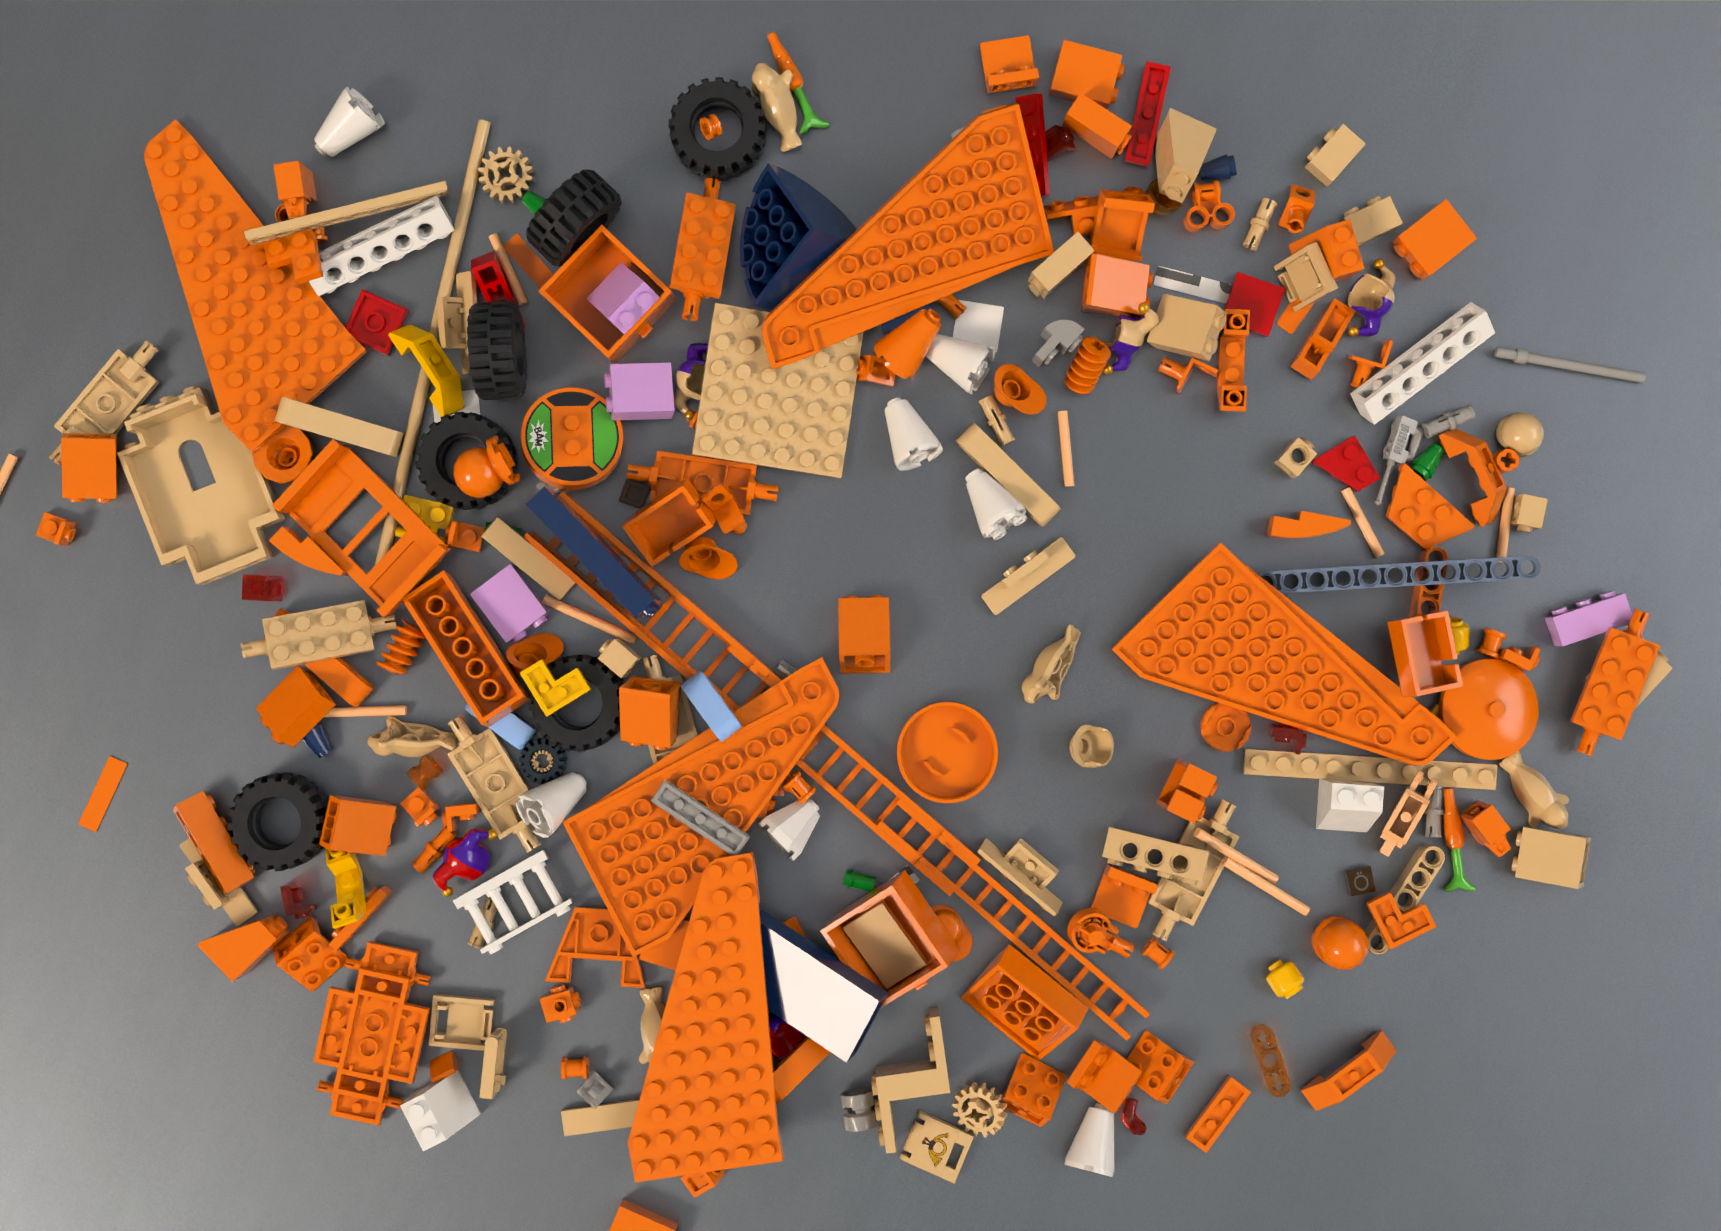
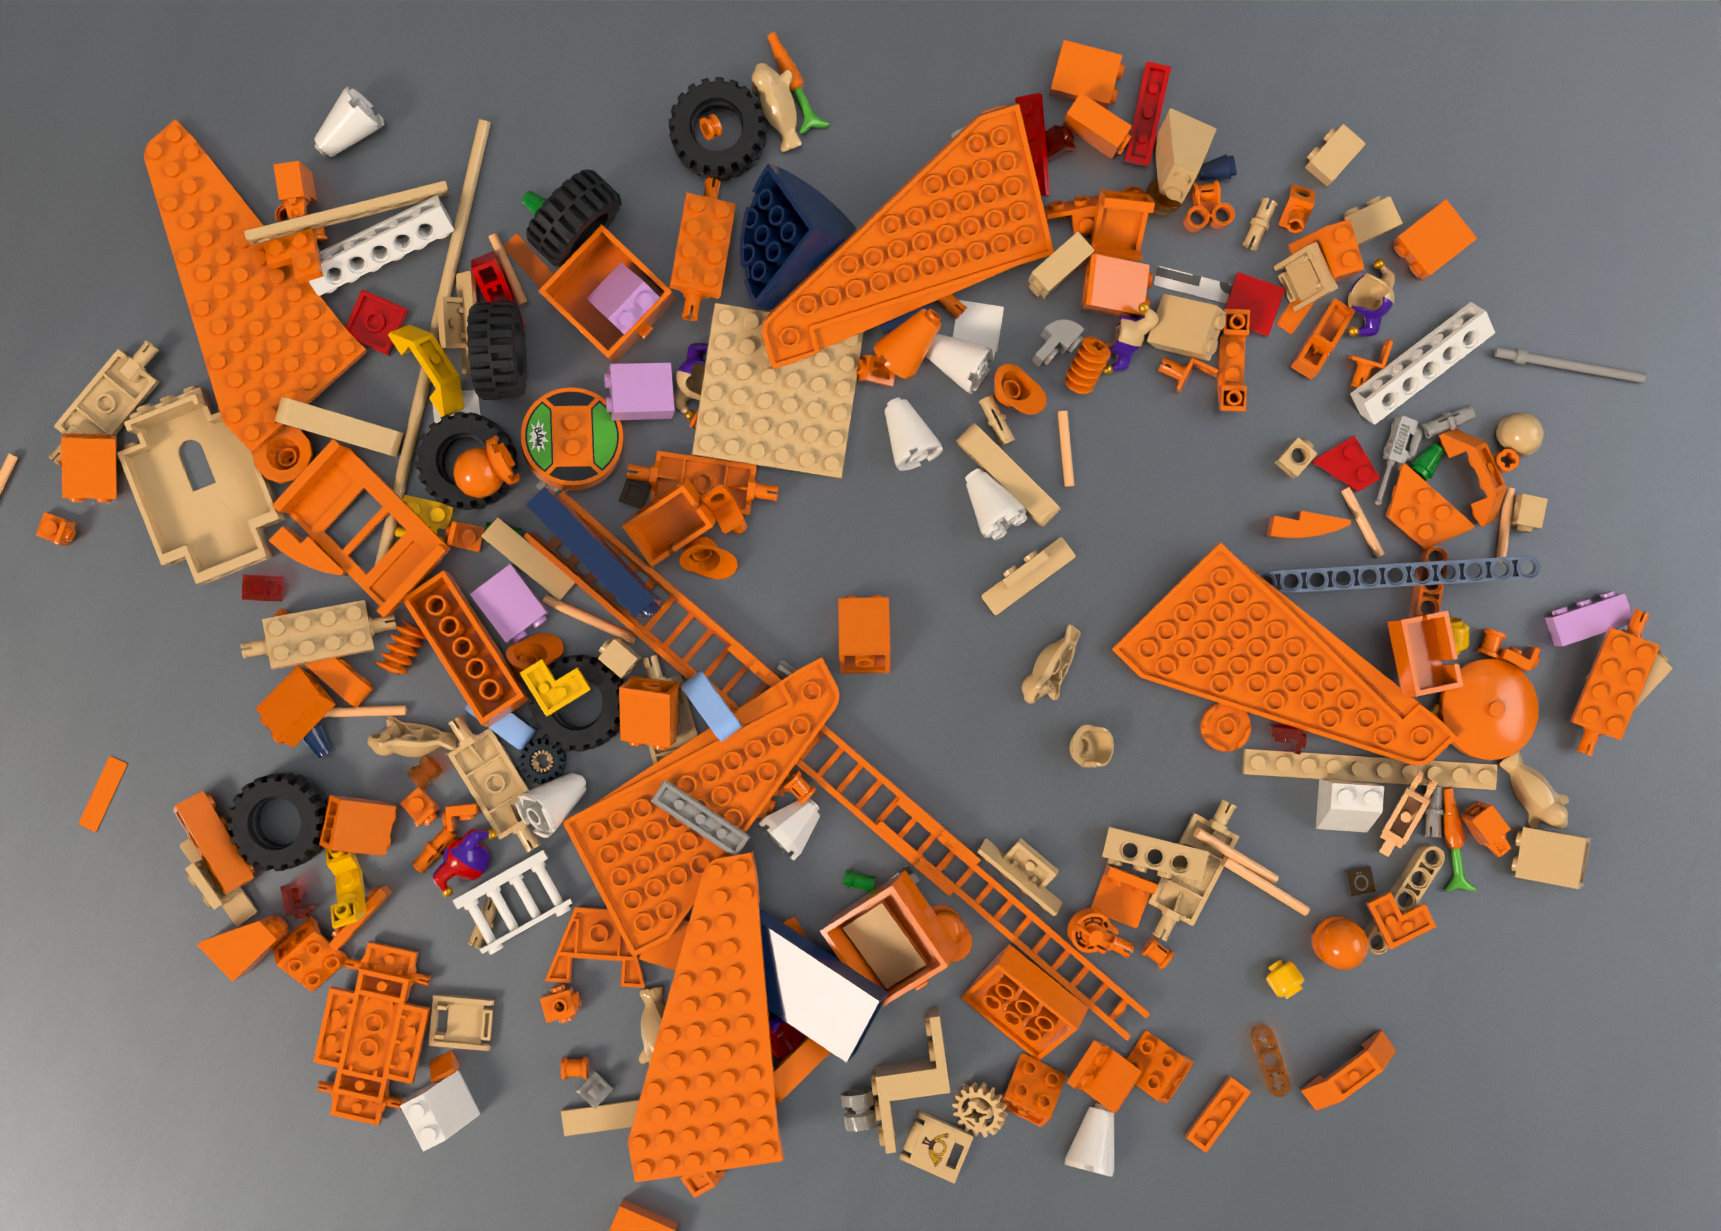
(493, 1064): tan container -> none
(510, 166): tan gear -> none
(947, 752): orange brick -> none
(1008, 64): orange bracket -> none
(1131, 1119): clear red arm -> none
(1187, 791): orange piece -> none

